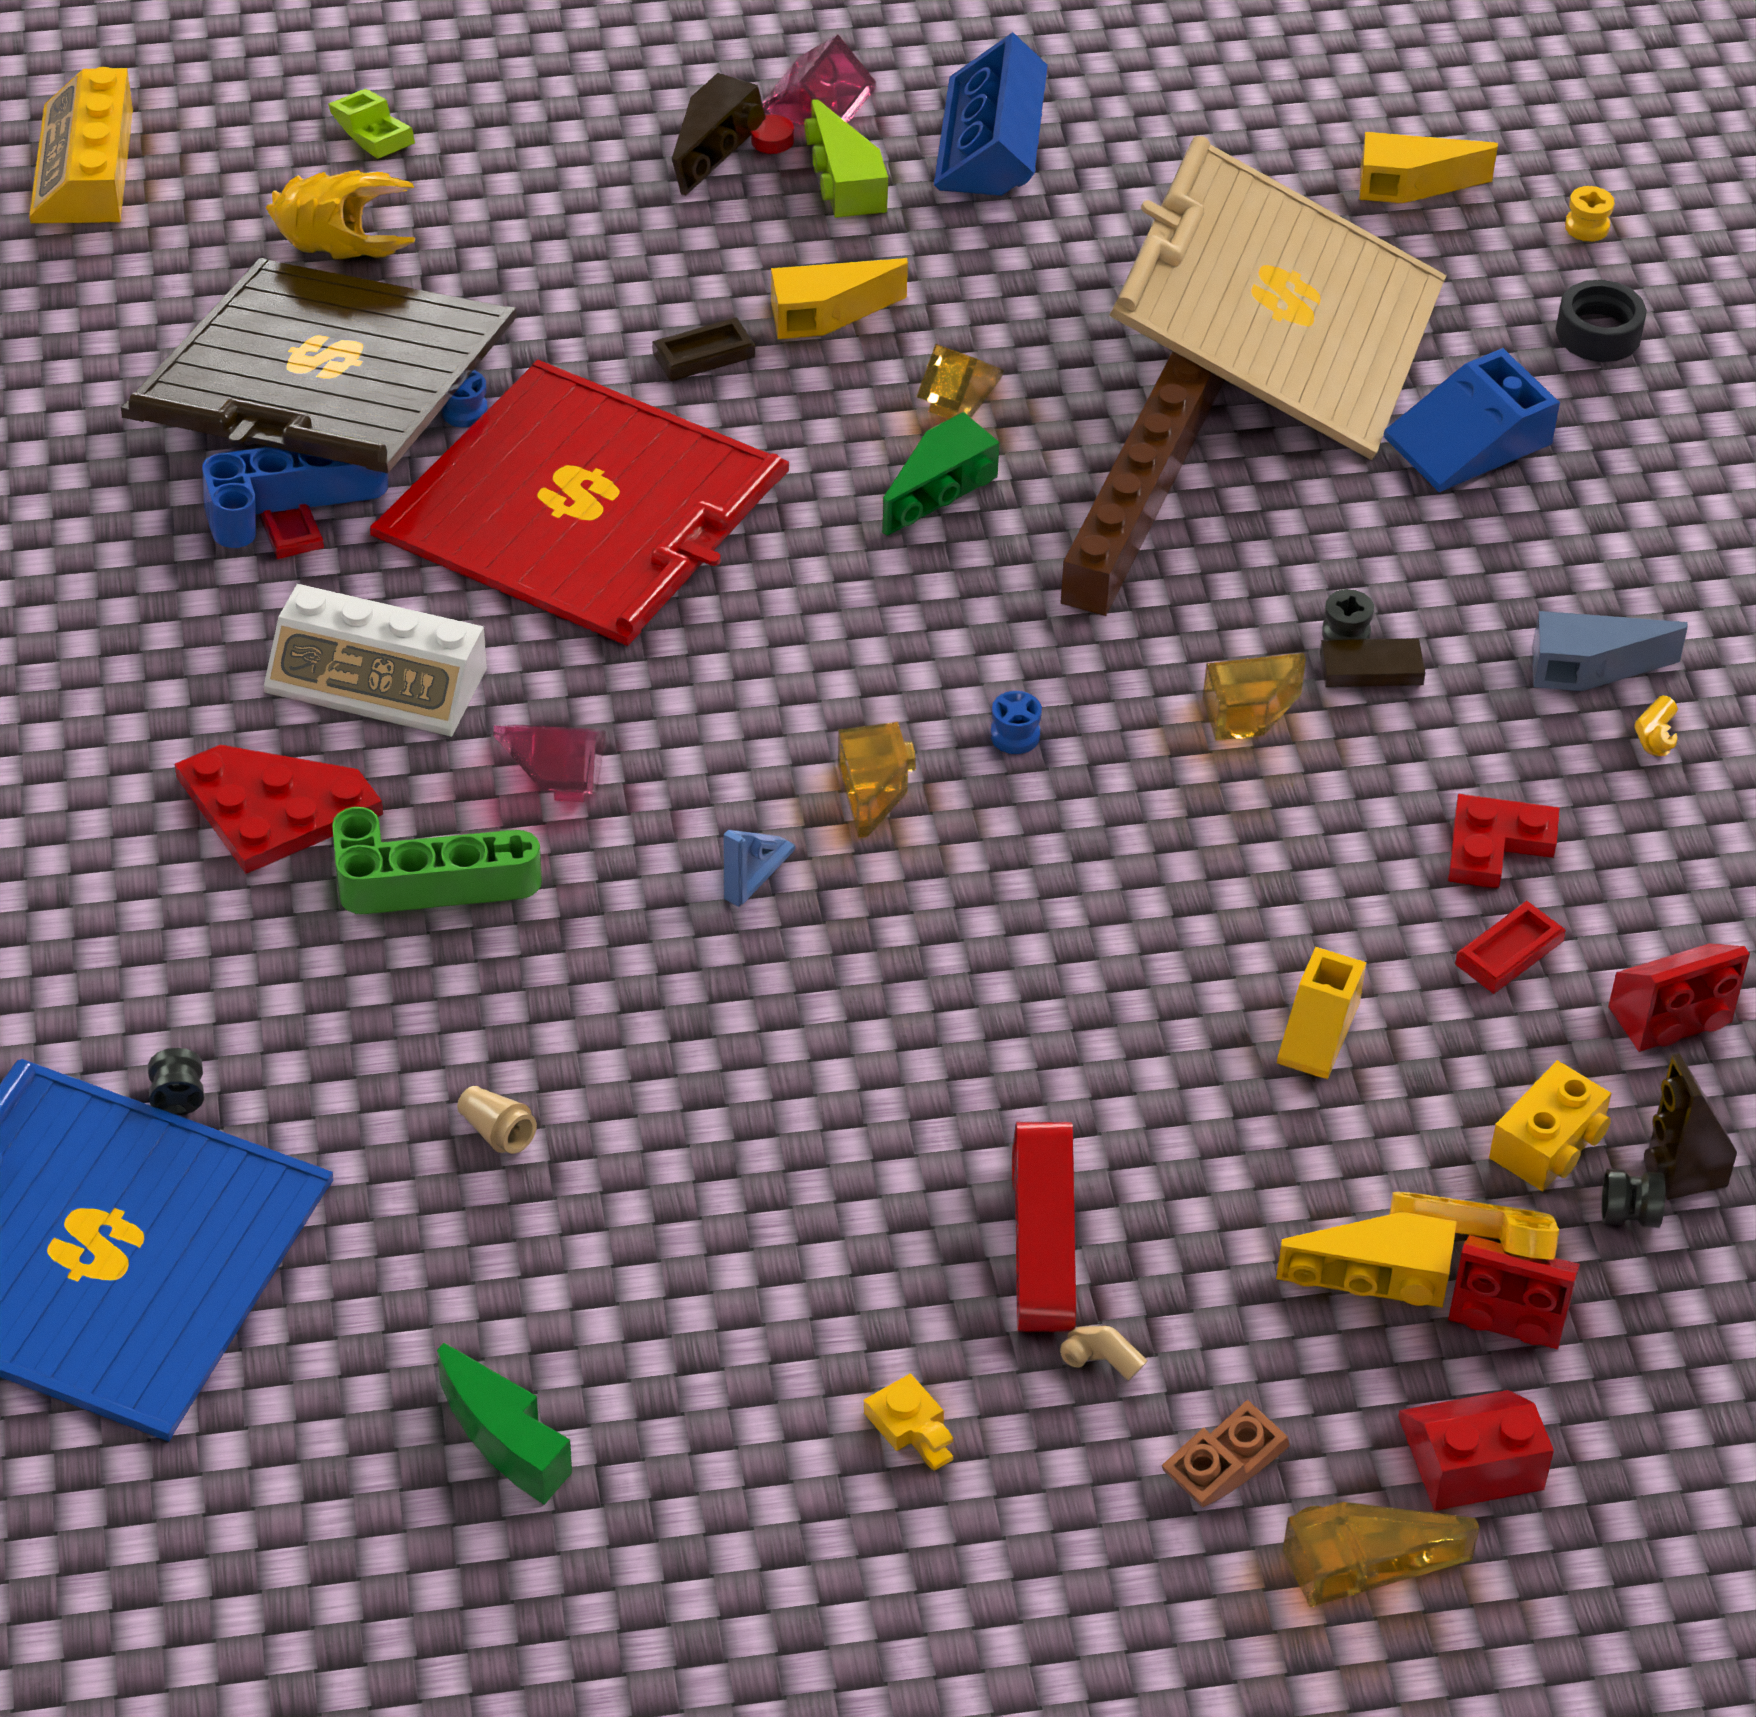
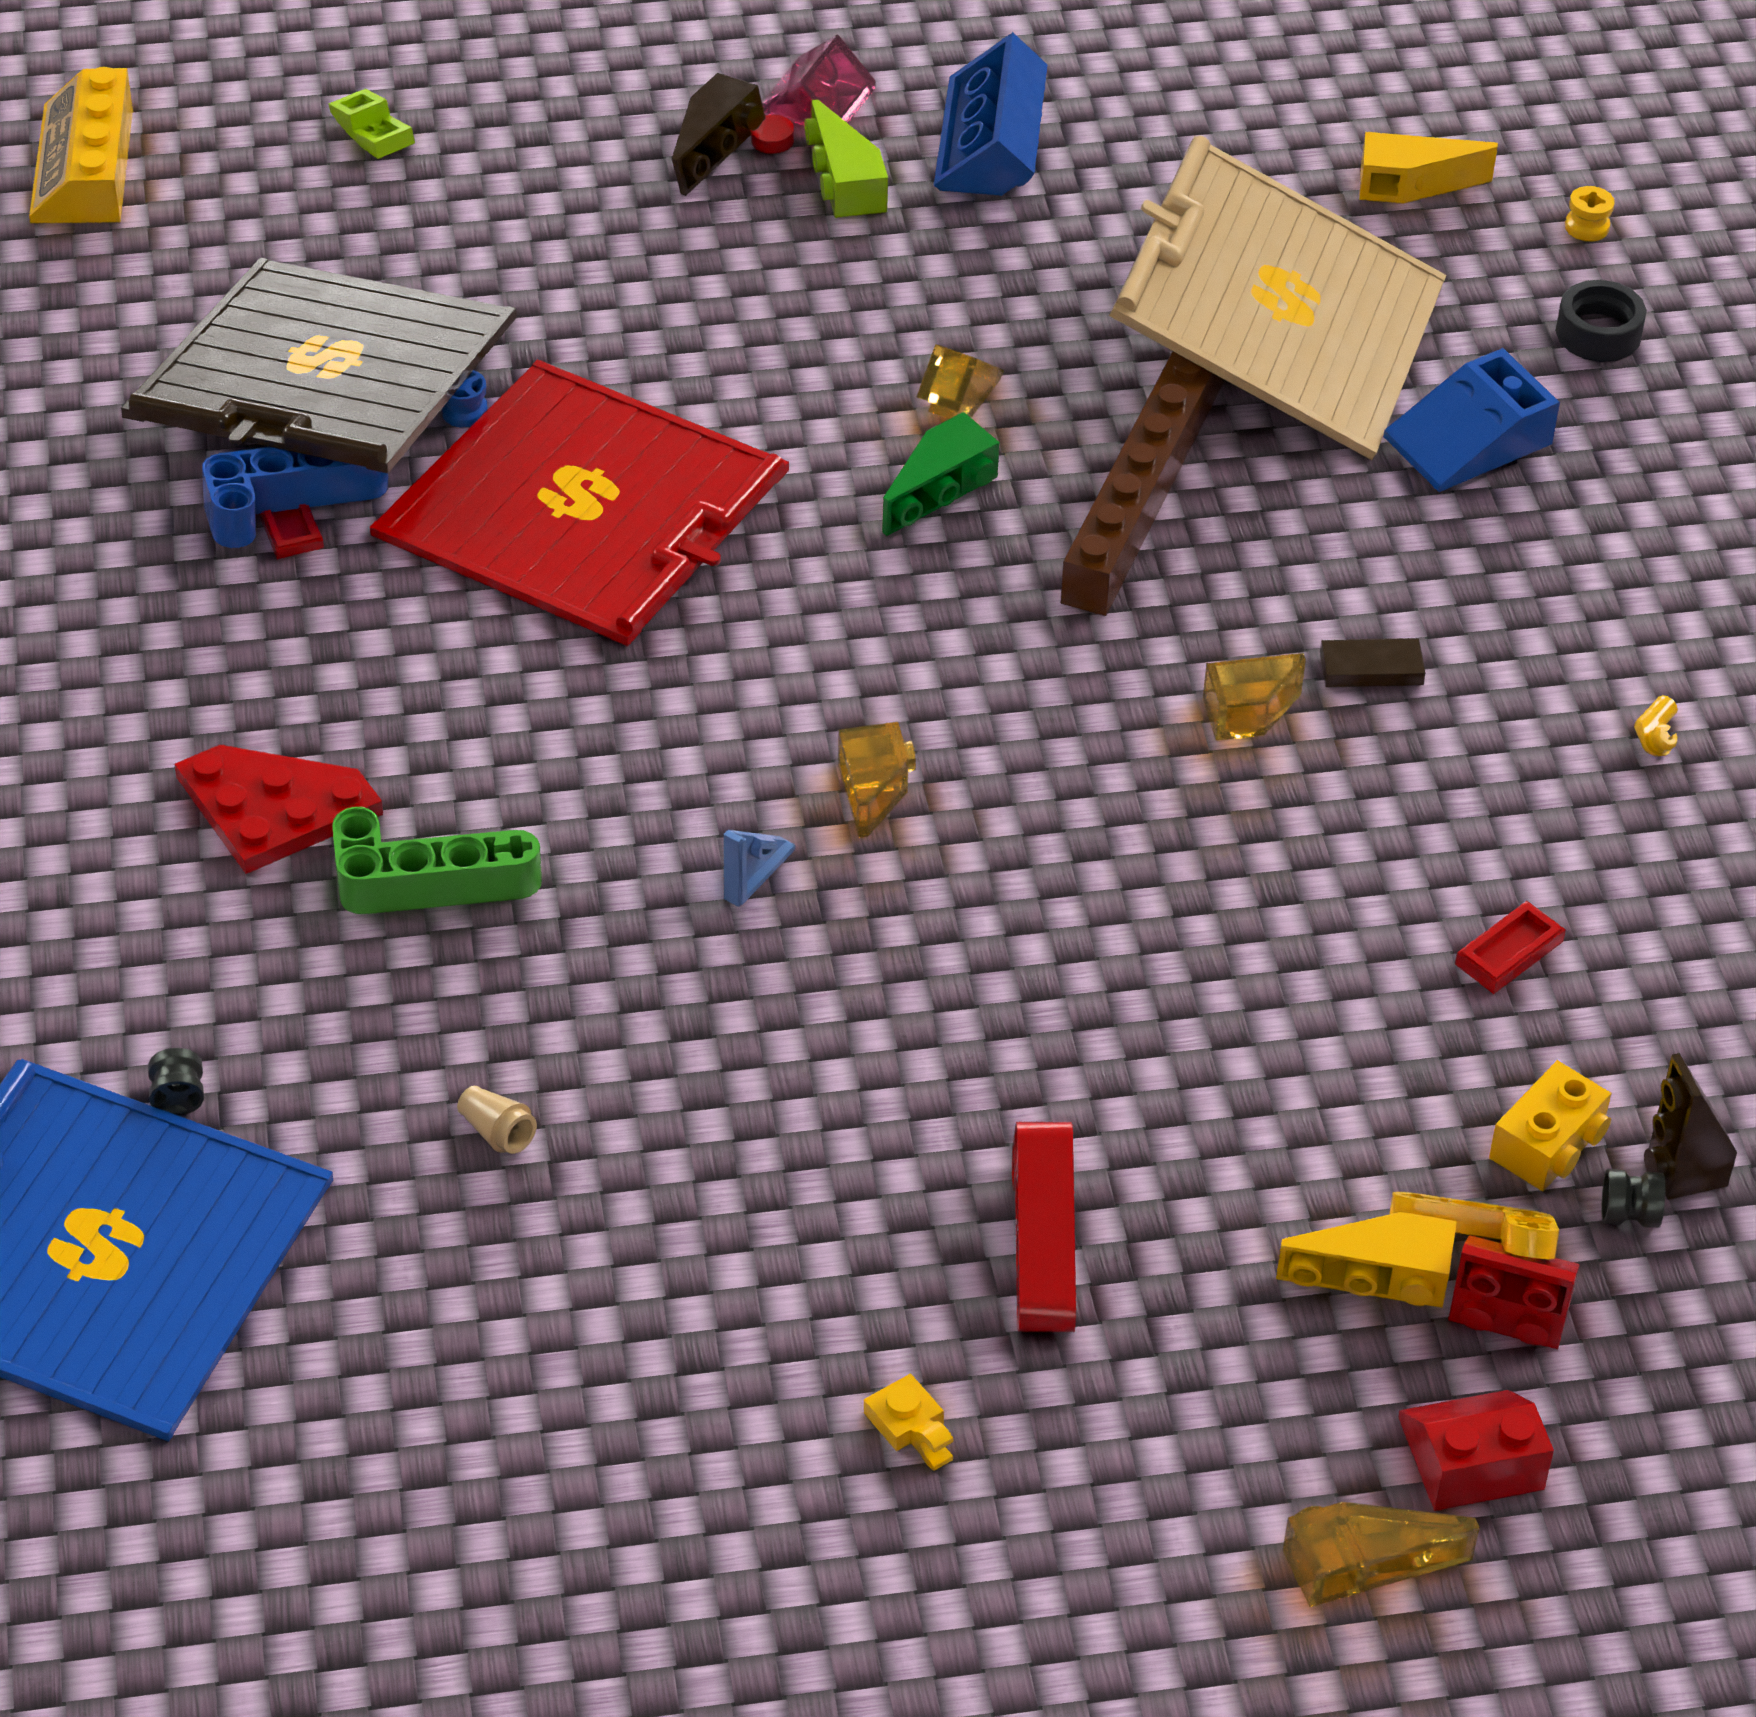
(327, 213): yellow head -> none
(375, 660): slope -> none
(505, 1424): green slope -> none
(556, 757): clear pink slope -> none
(703, 349): dark brown tile -> none
(830, 296): yellow slope -> none
(1016, 722): blue wheel -> none
(1102, 1344): tan arm -> none
(1228, 1456): nougat slope -> none
(1322, 1012): yellow slope -> none
(1347, 616): pearl dark grey wheel -> none
(1490, 827): red plate -> none
(1597, 650): sand blue slope -> none
(1679, 994): red slope -> none

